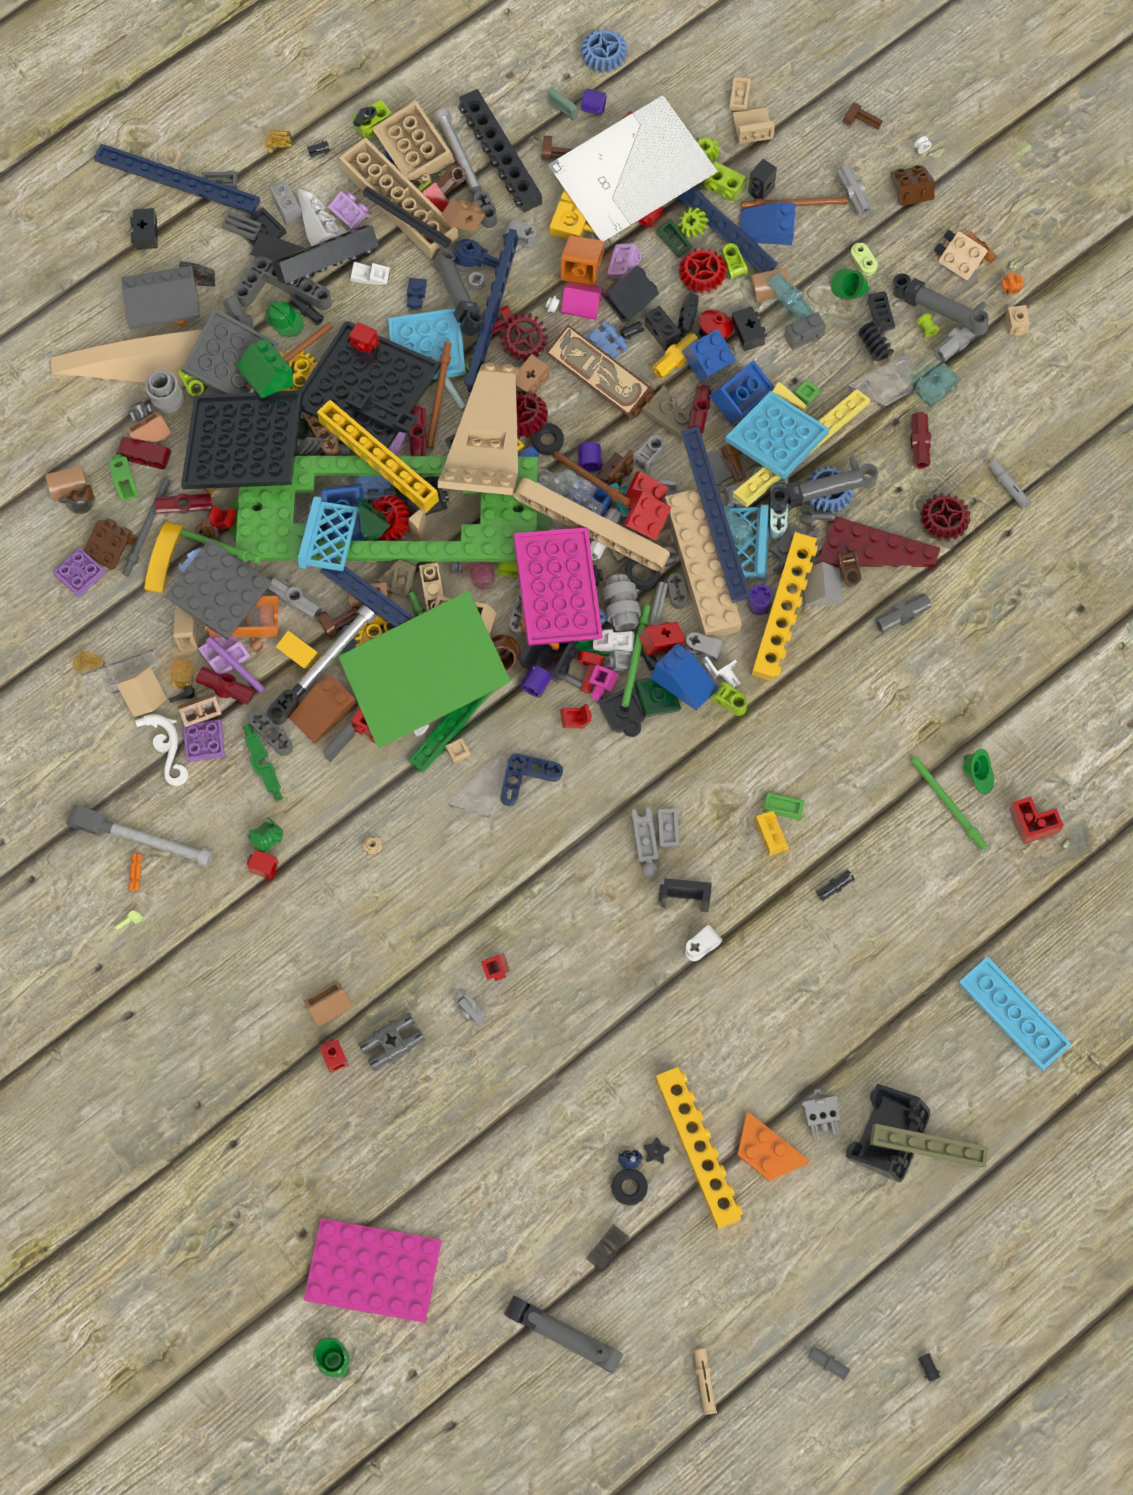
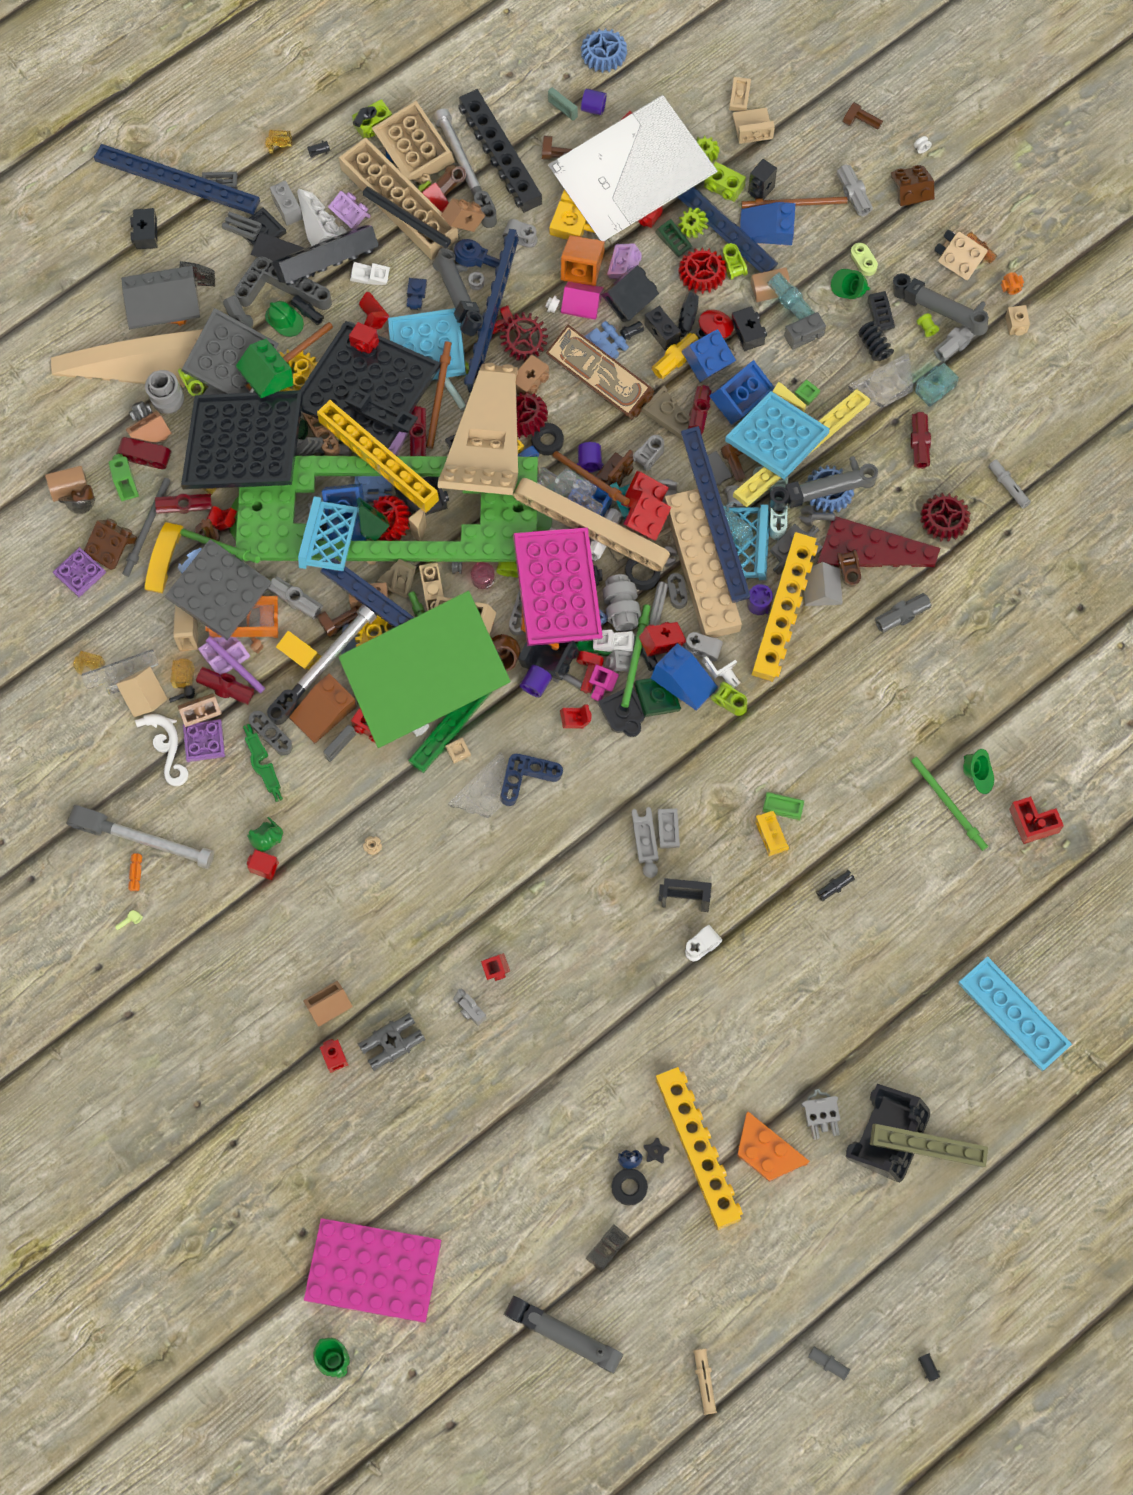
(375, 313): none -> red bracket

